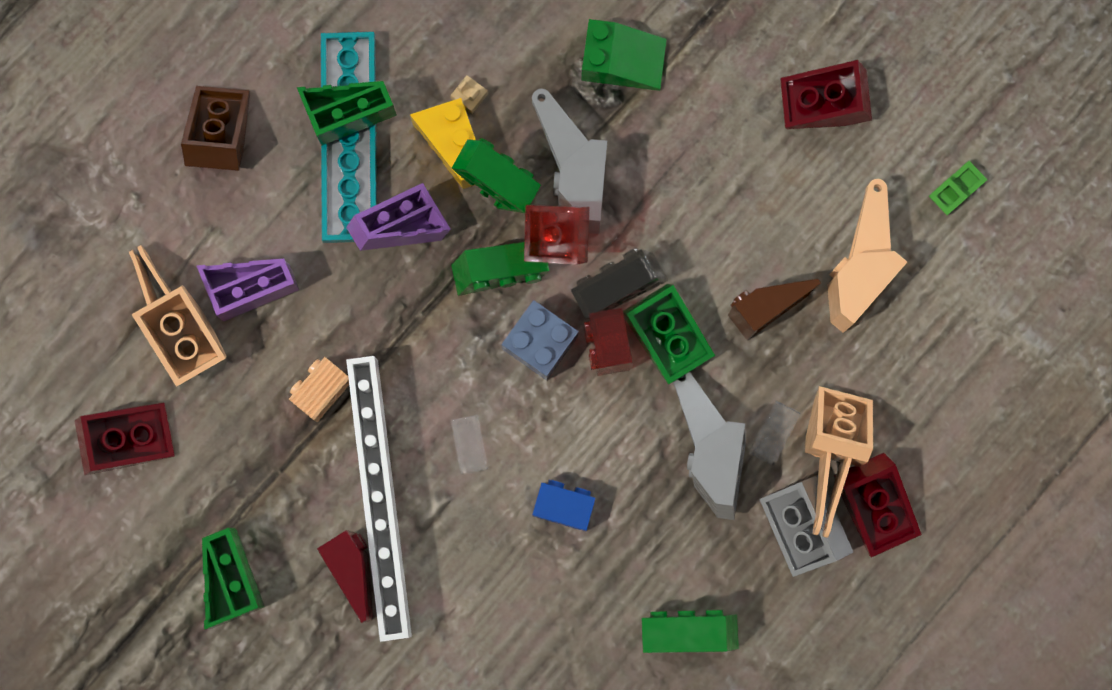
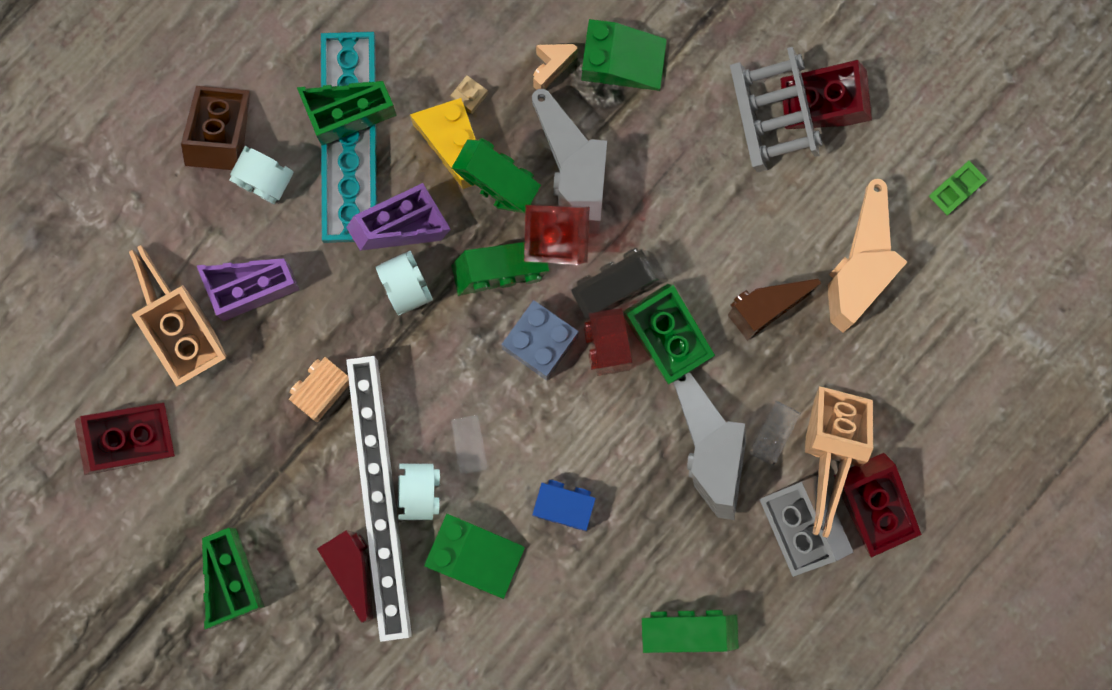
(262, 174): none -> light aqua brick
(404, 283): none -> light aqua brick
(417, 491): none -> light aqua brick
(474, 556): none -> green slope
(557, 58): none -> light nougat slope
(749, 104): none -> light grey fence

